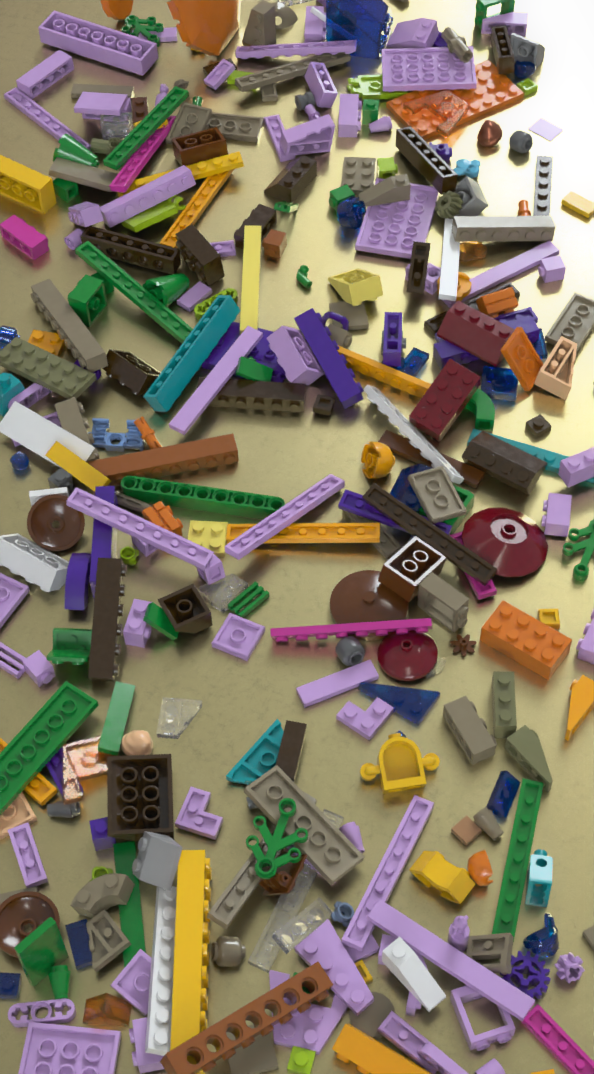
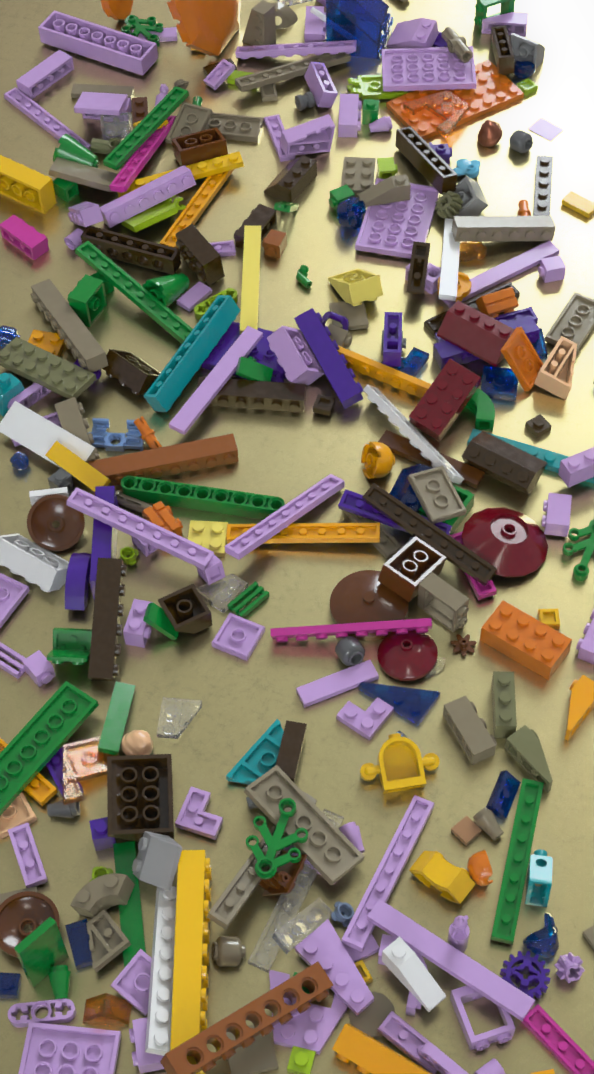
(311, 112): lavender axle -> none
(492, 947): dark tan plate -> none

